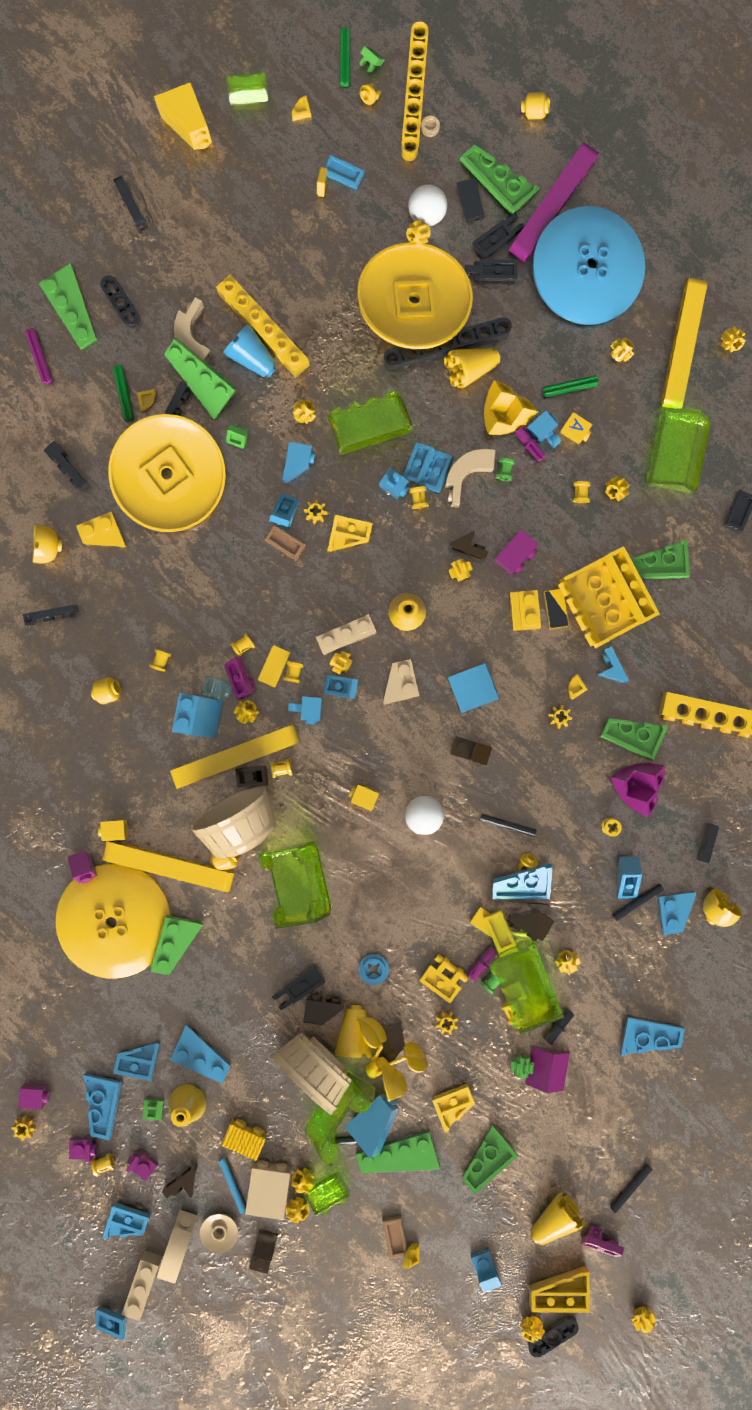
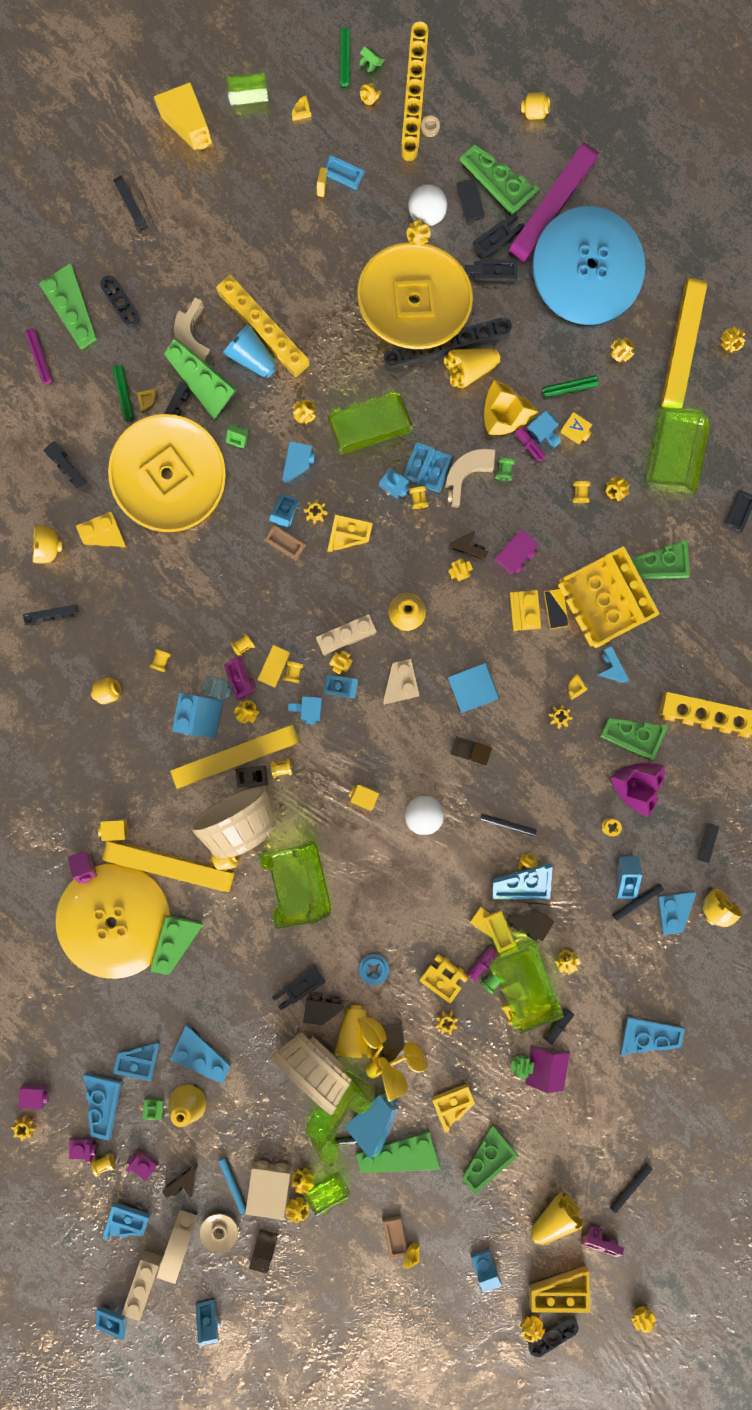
(207, 1322): none -> dark azure slope
(244, 1139): yellow brick -> none

